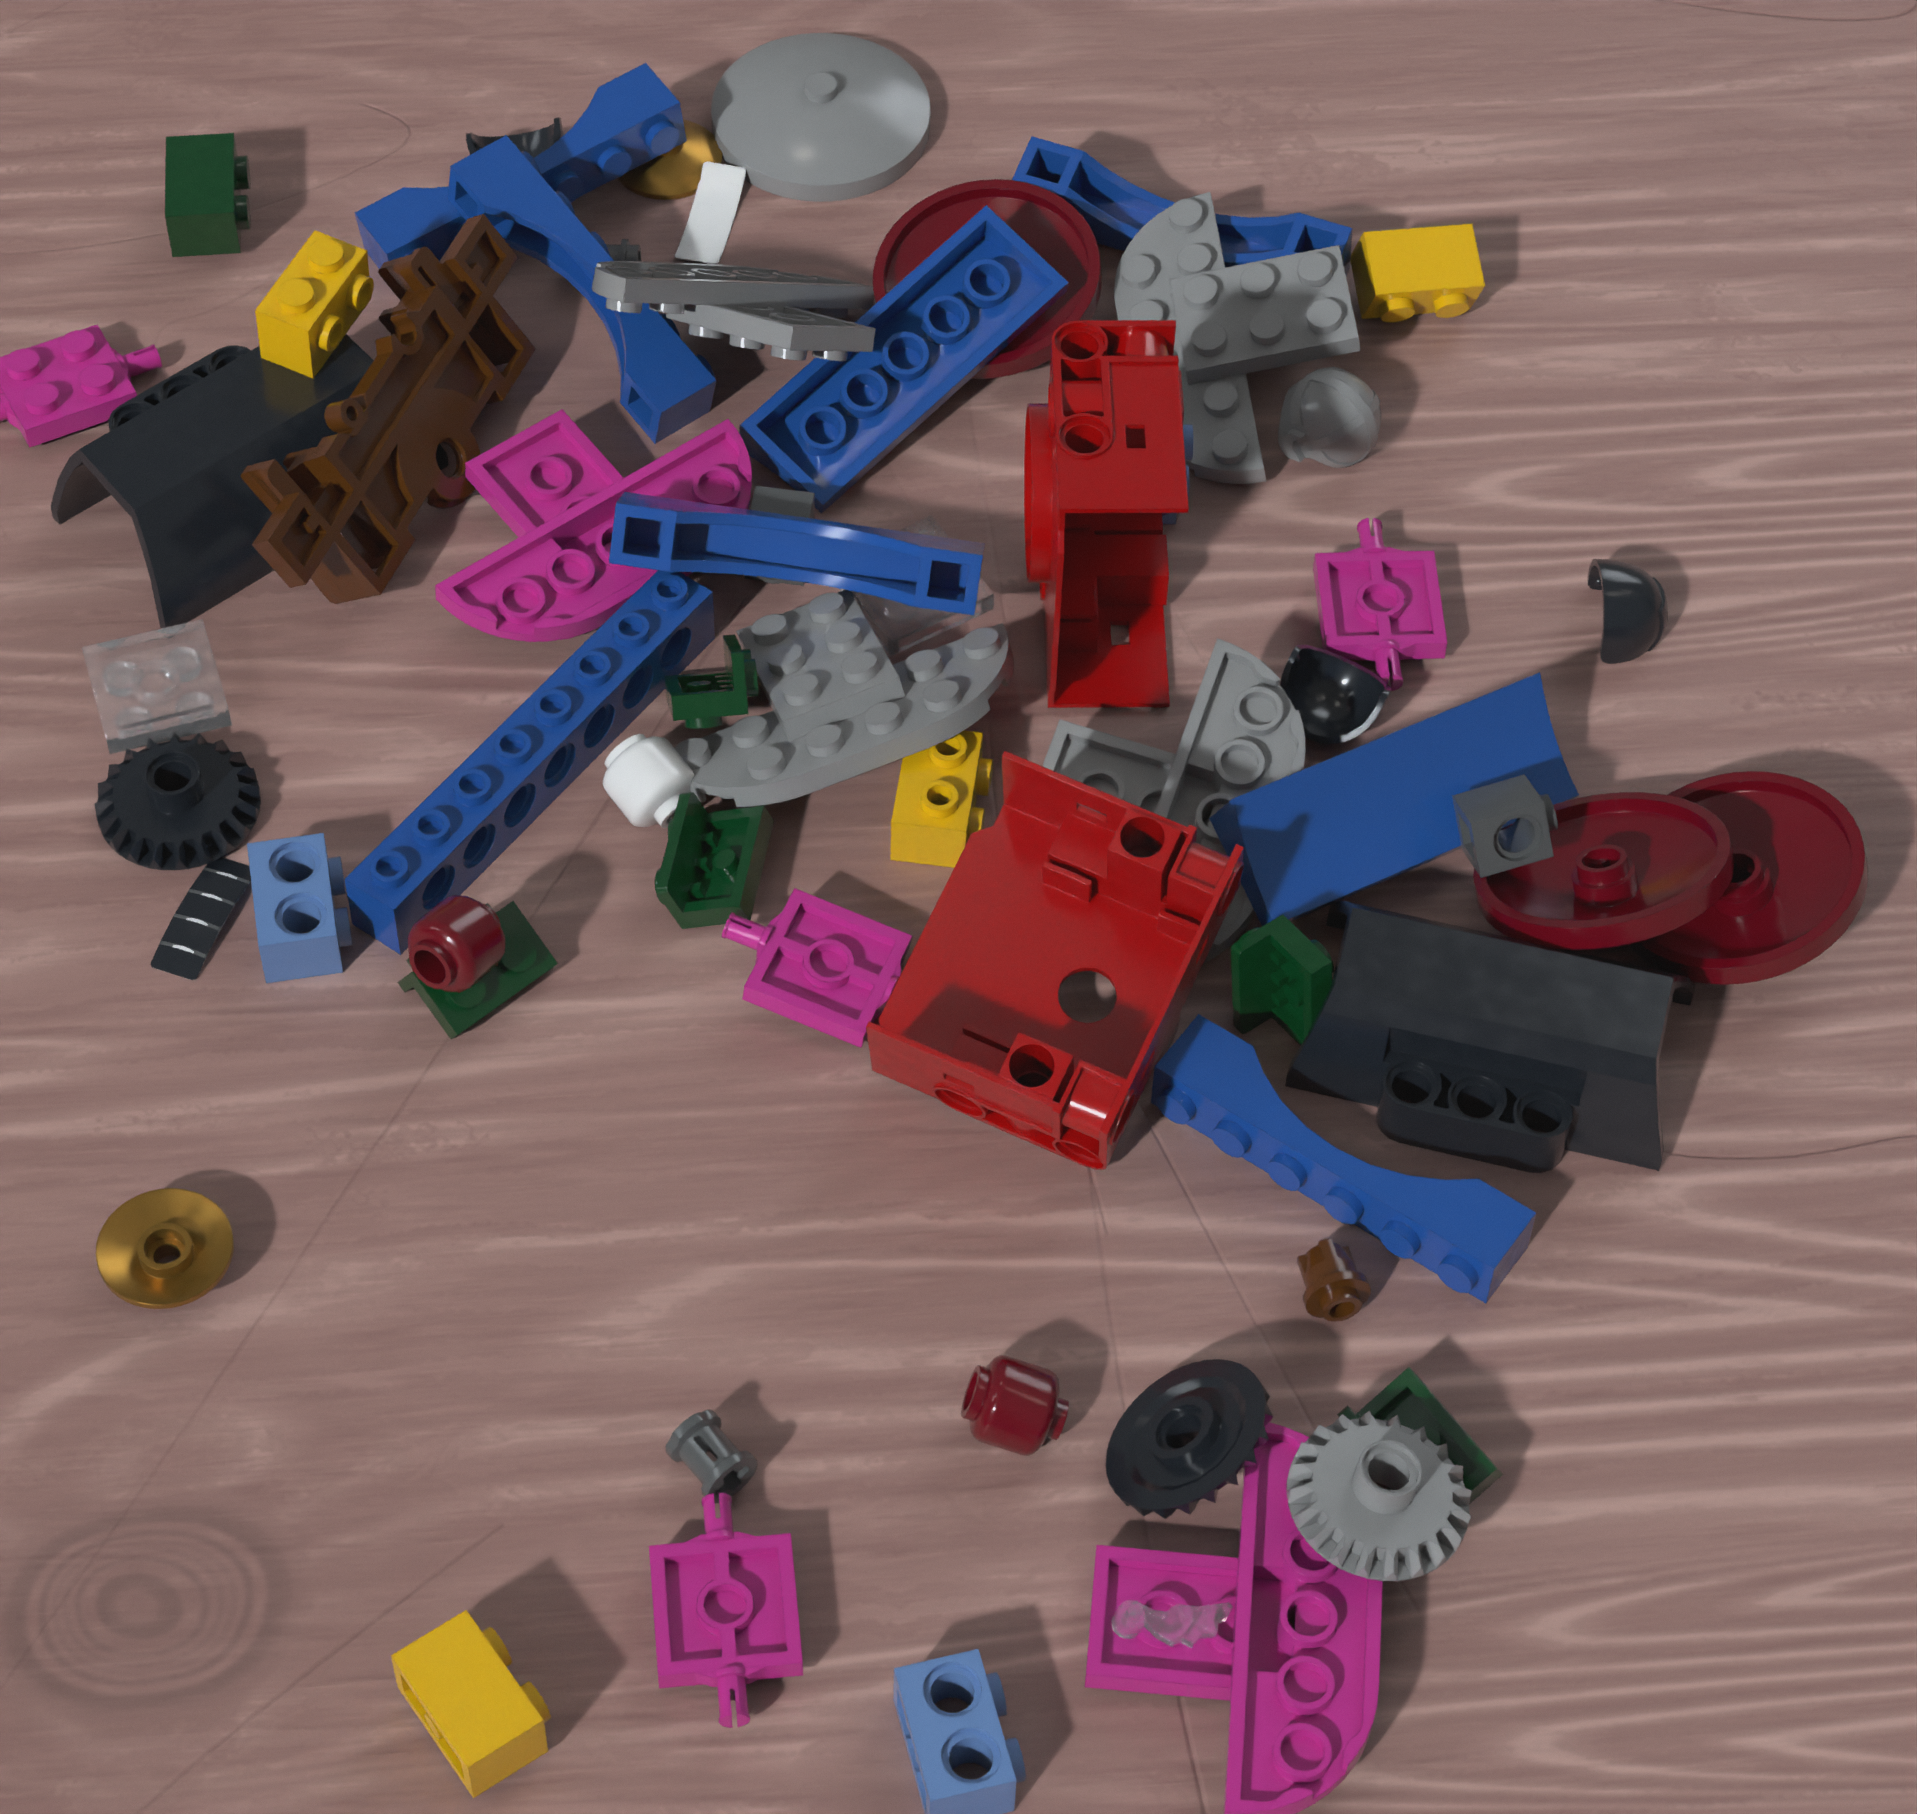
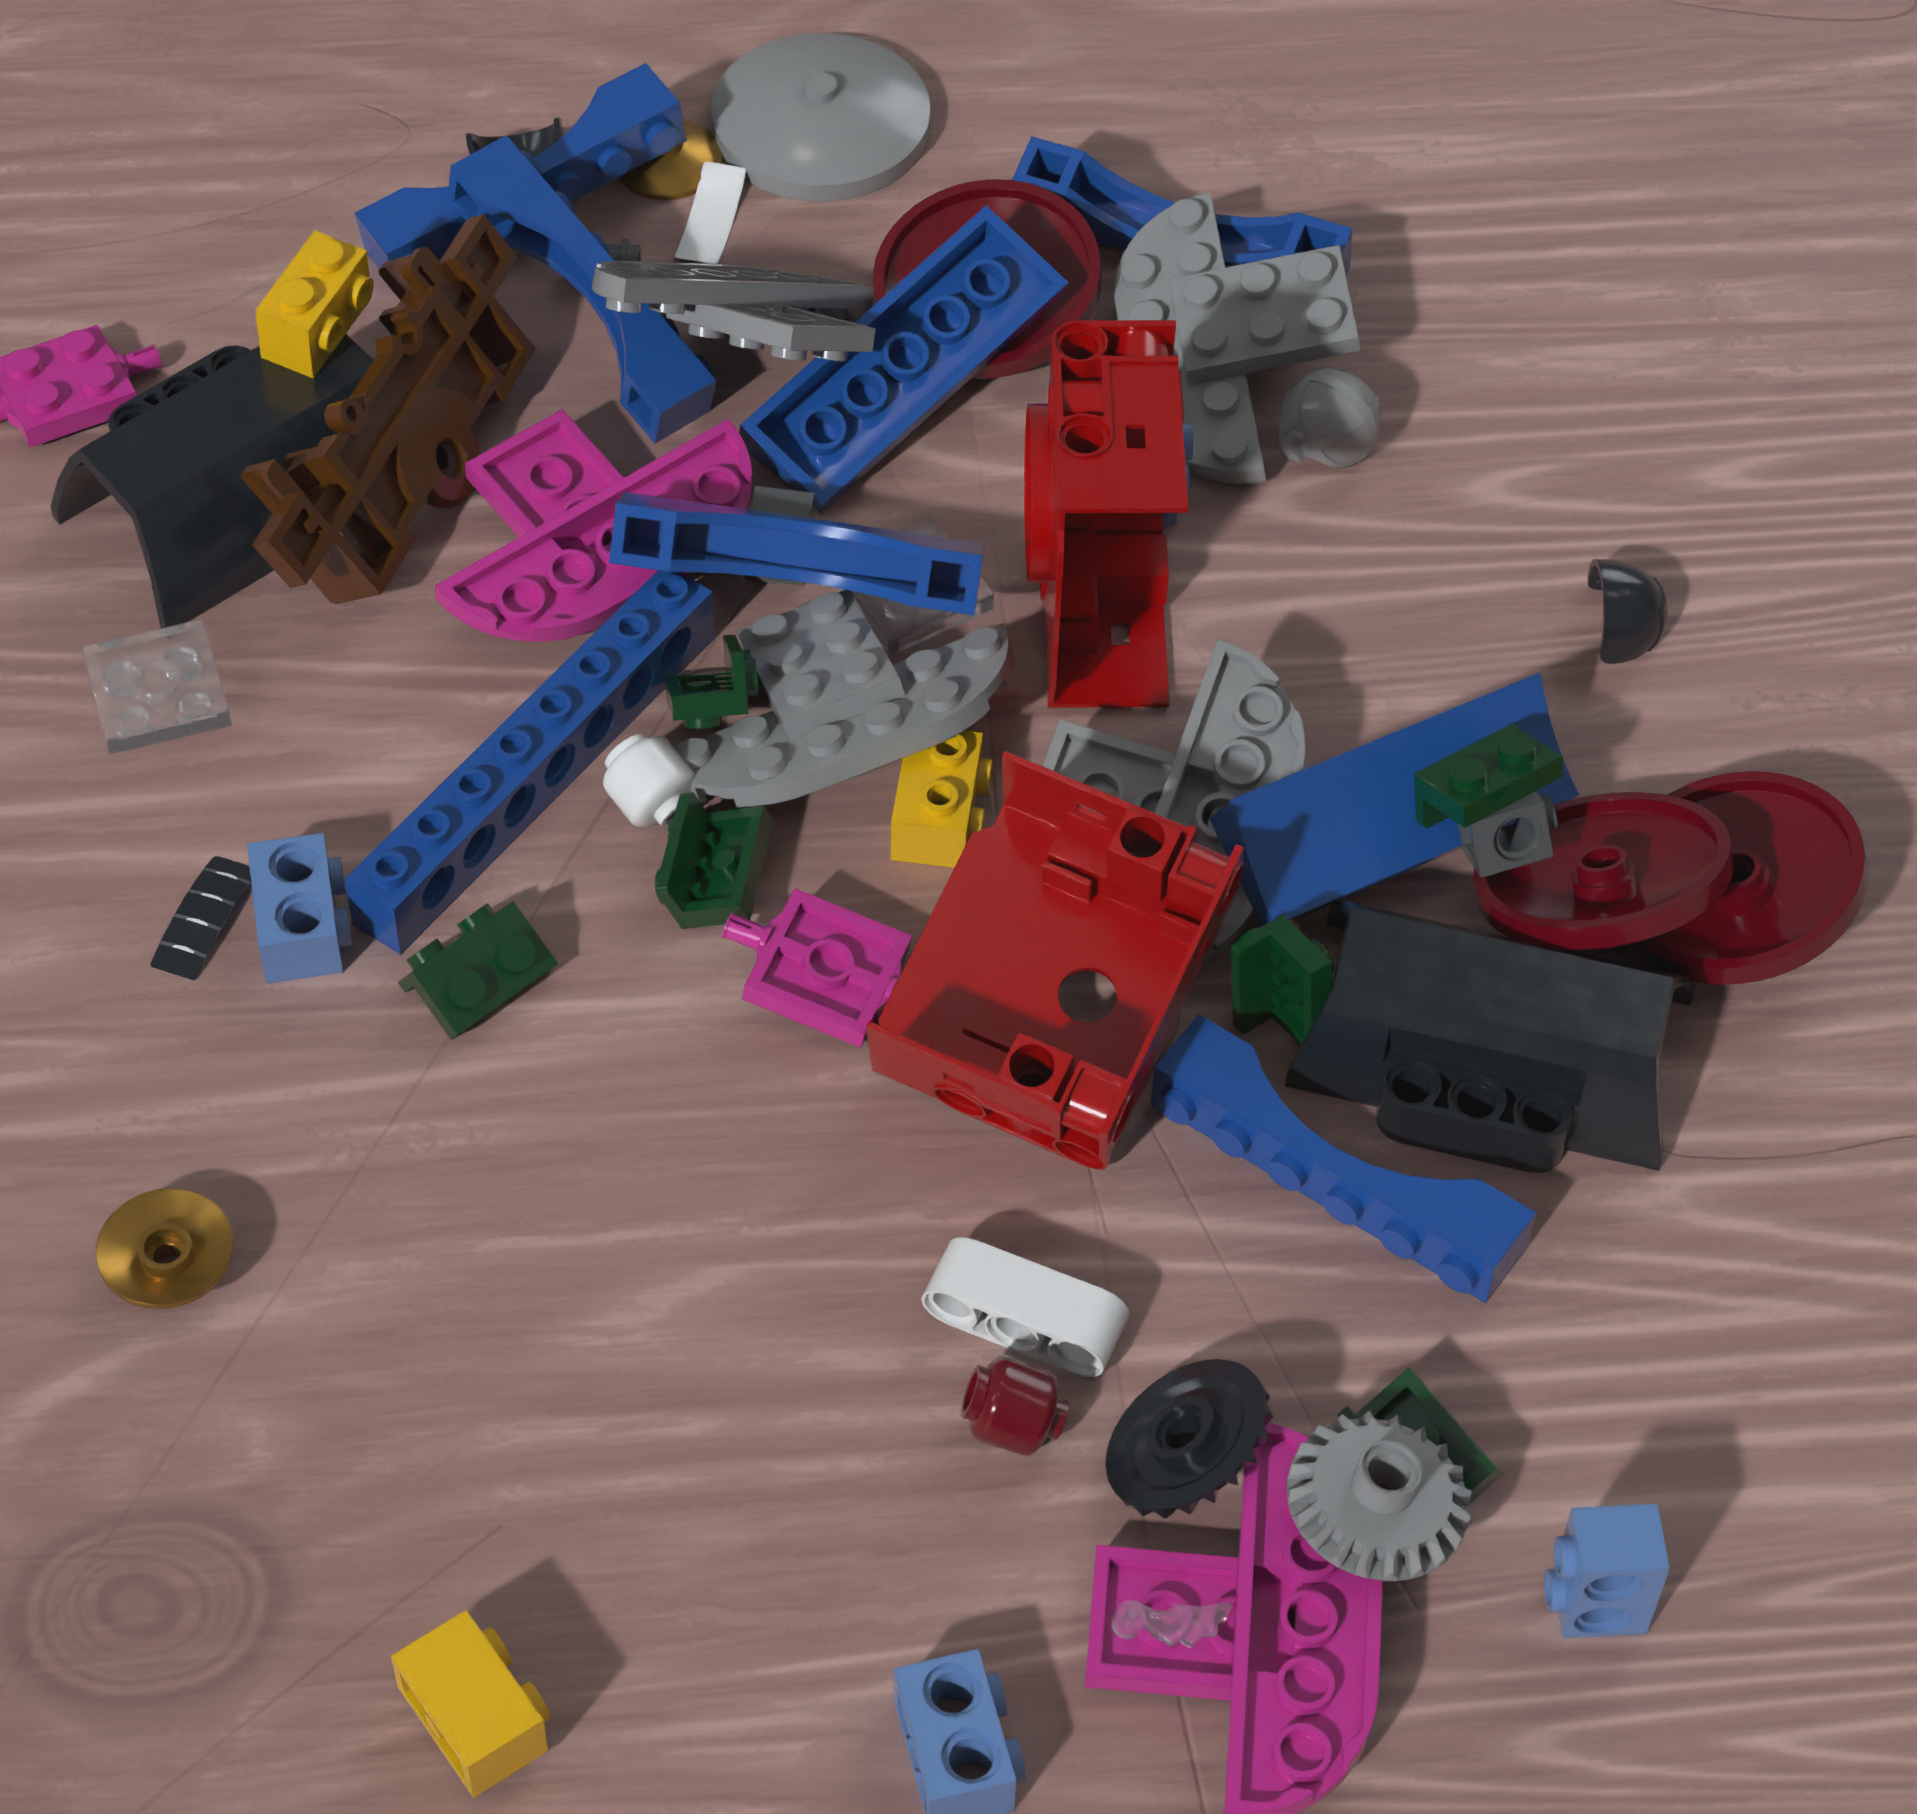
(178, 803): black gear -> none
(205, 194): dark green brick -> none
(456, 944): dark red head -> none
(725, 1610): dark pink plate -> none
(736, 1464): dark grey bush -> none
(1025, 1307): none -> white beam
(1332, 694): black helmet -> none
(1332, 1282): reddish brown hose -> none
(1380, 604): dark pink plate -> none
(1417, 272): yellow brick -> none
(1484, 777): none -> dark green bracket
(1607, 1571): none -> medium blue brick

